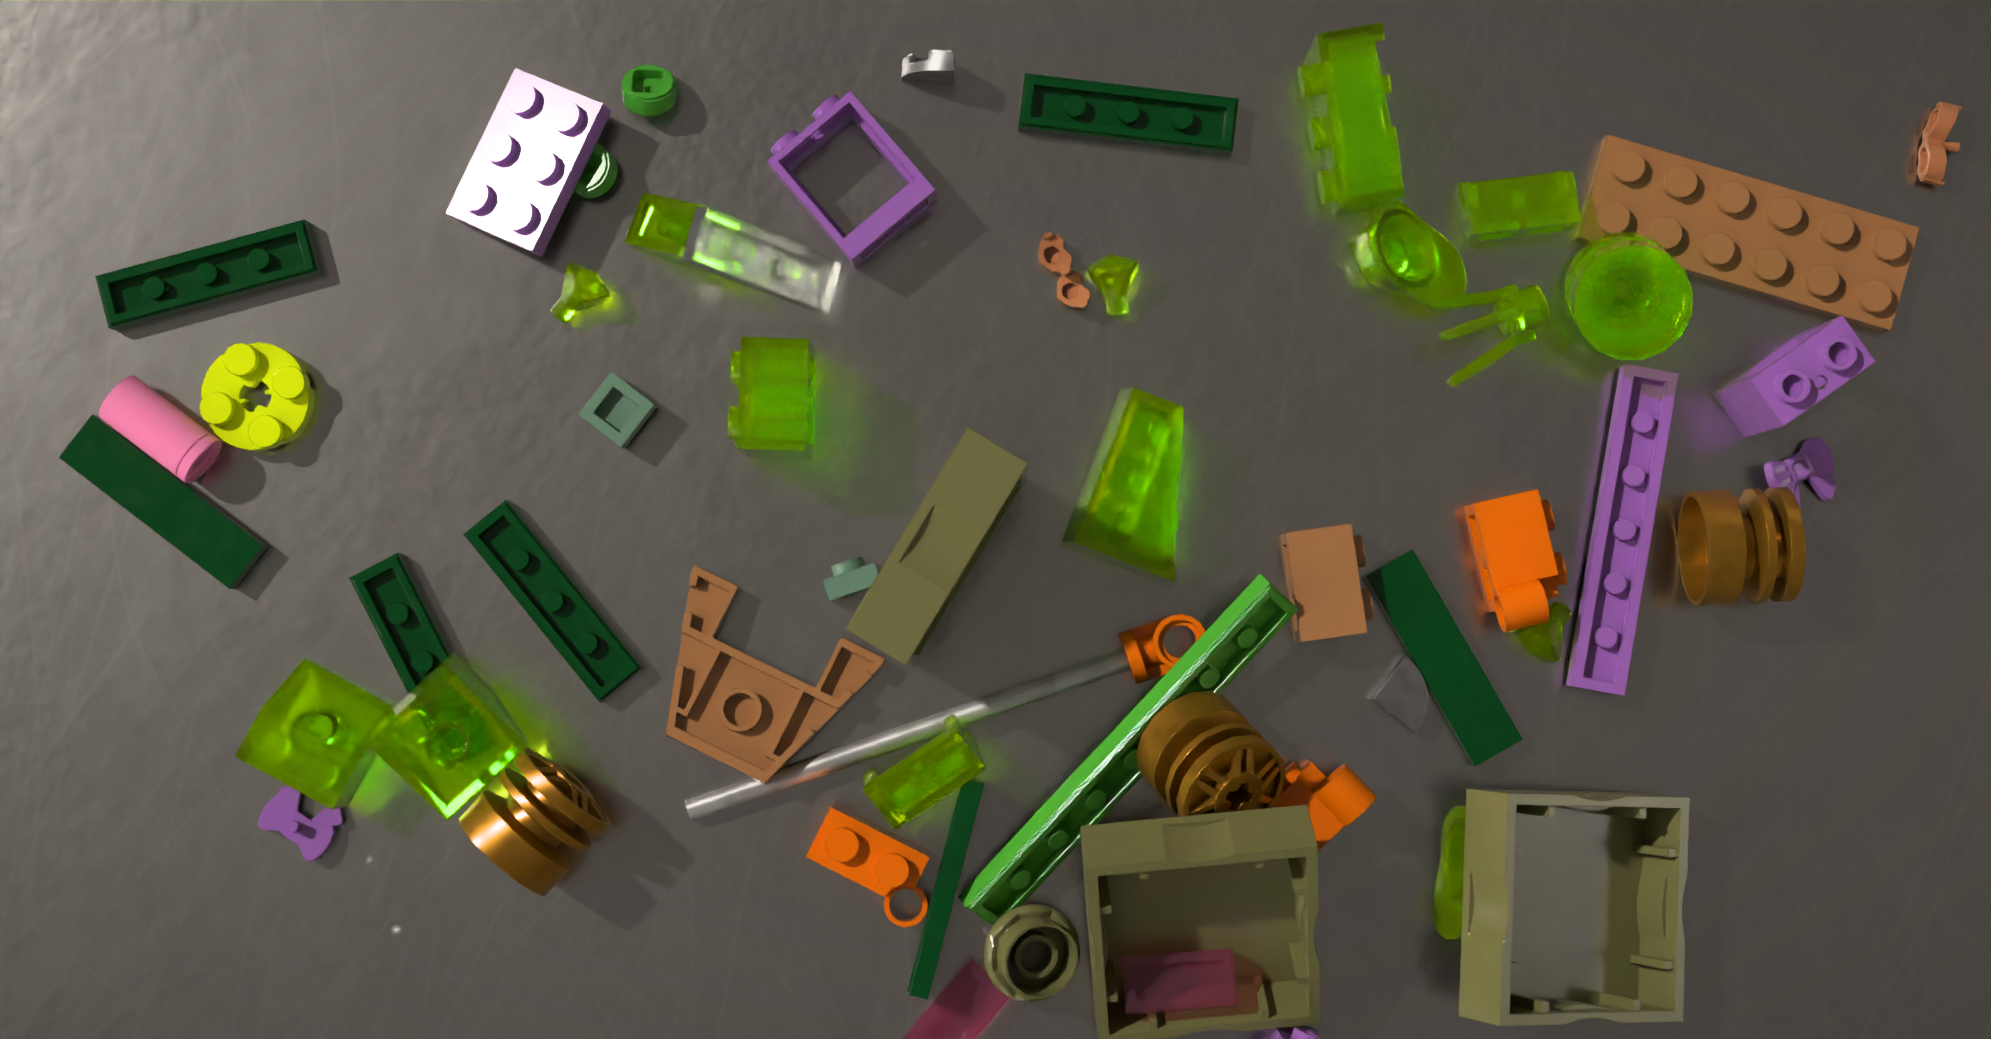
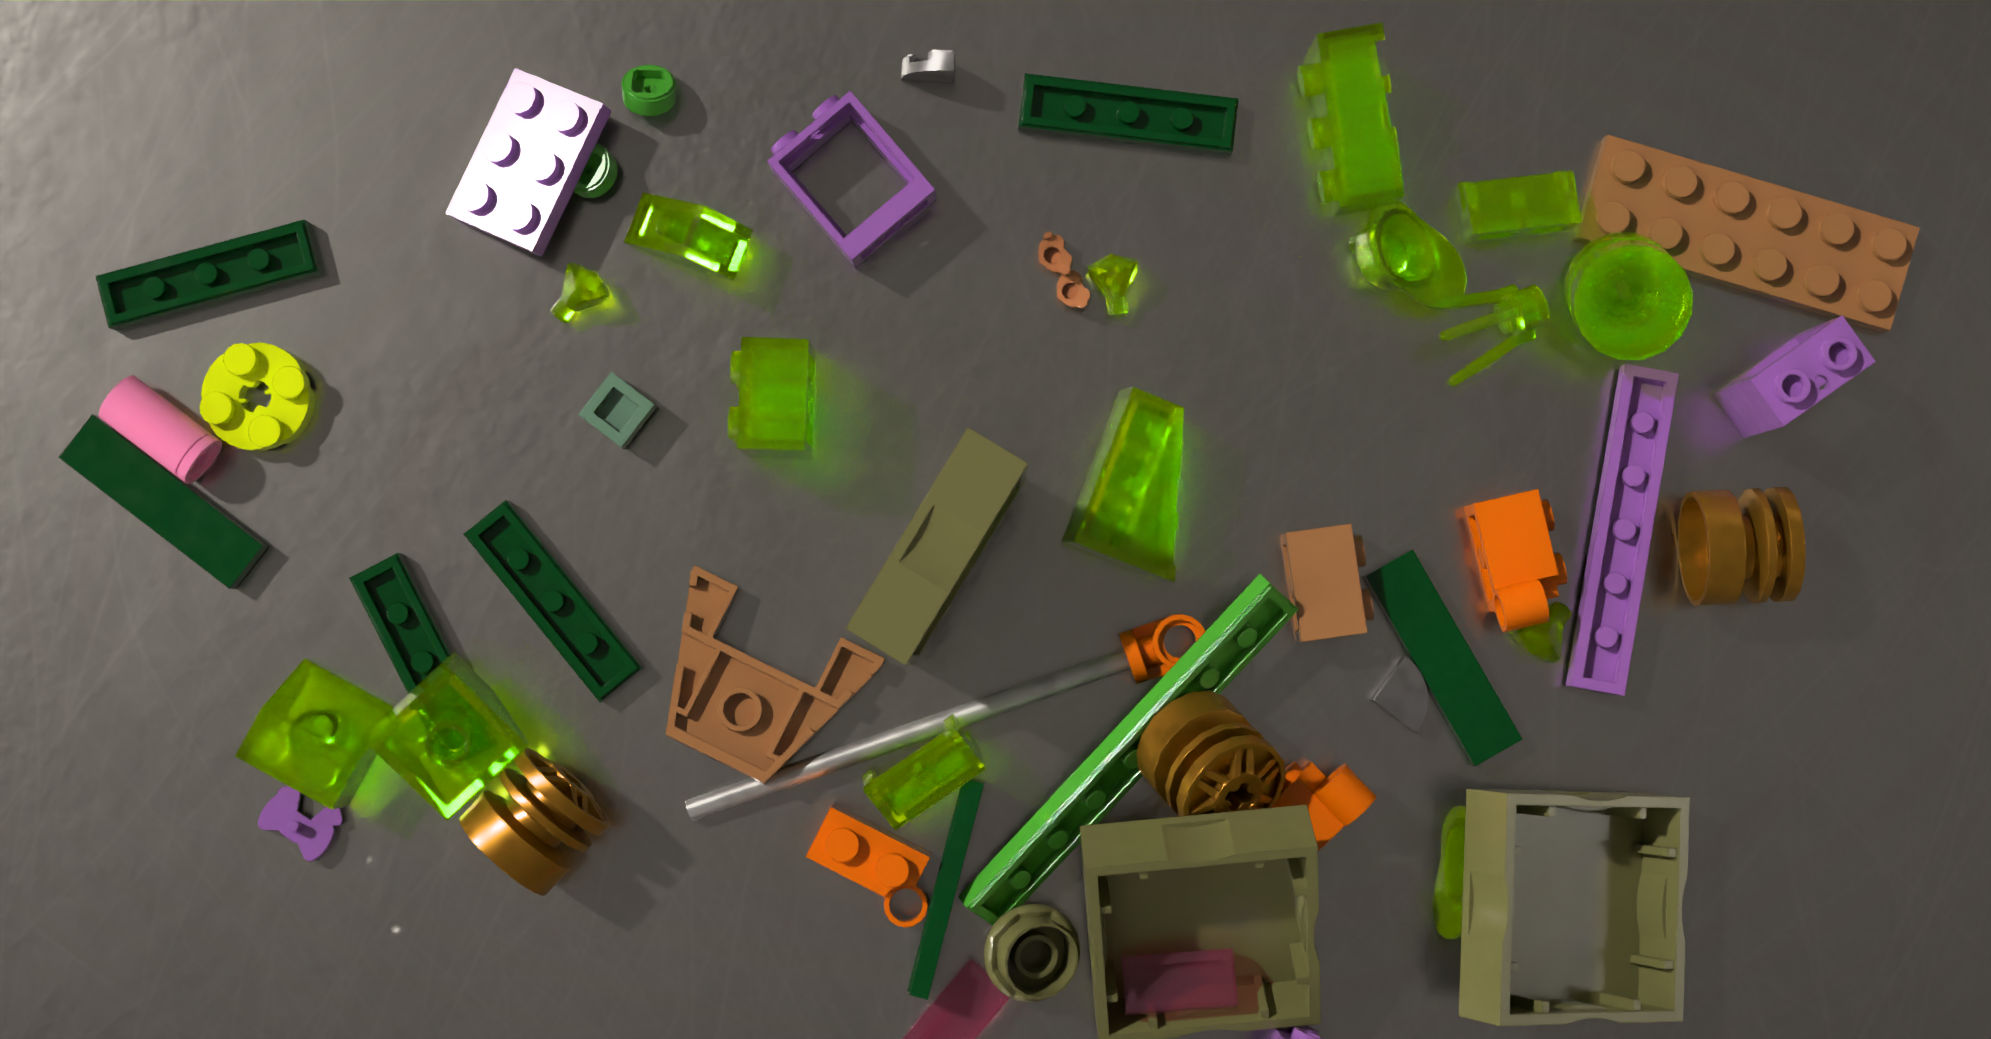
(761, 260): clear plate -> none
(850, 579): sand green plate -> none
(1811, 463): medium lavender piece -> none
(1932, 152): nougat piece -> none

